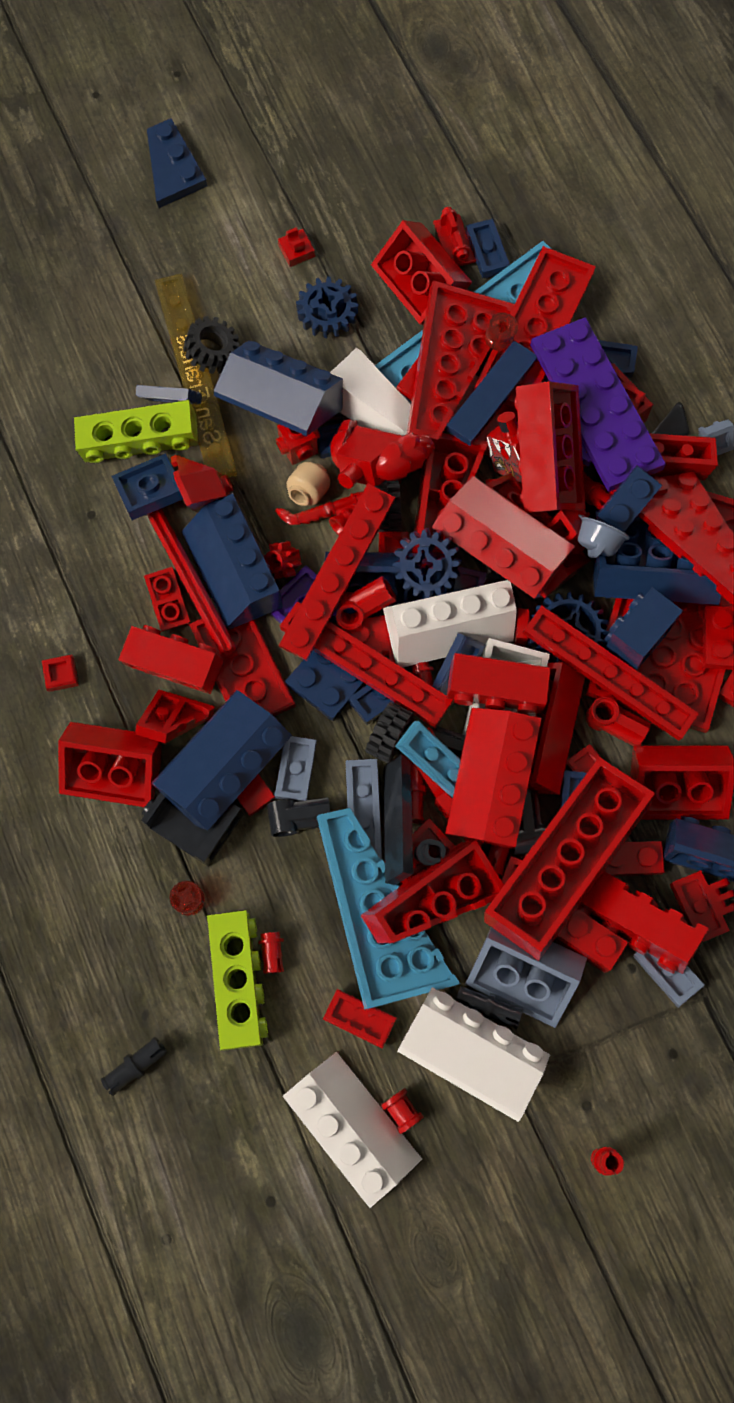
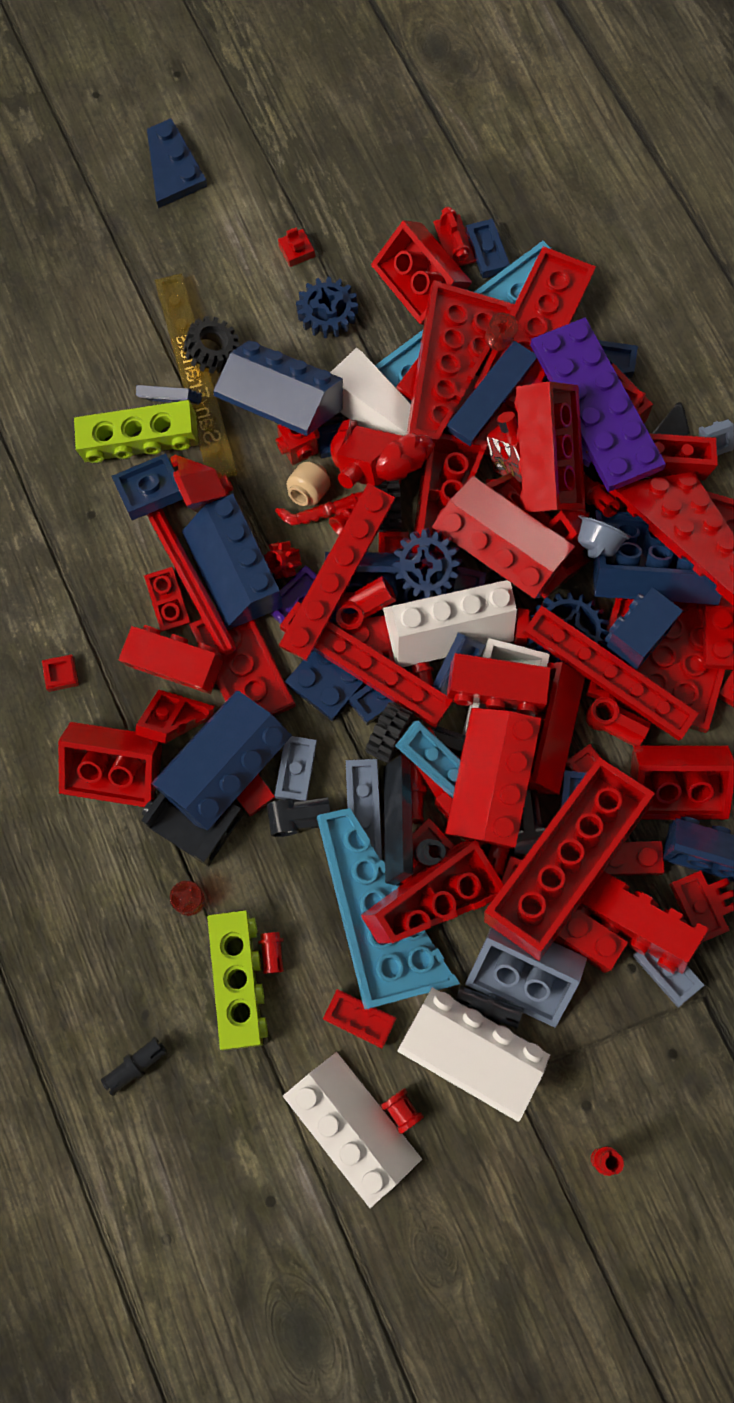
(629, 499): dark blue plate -> none

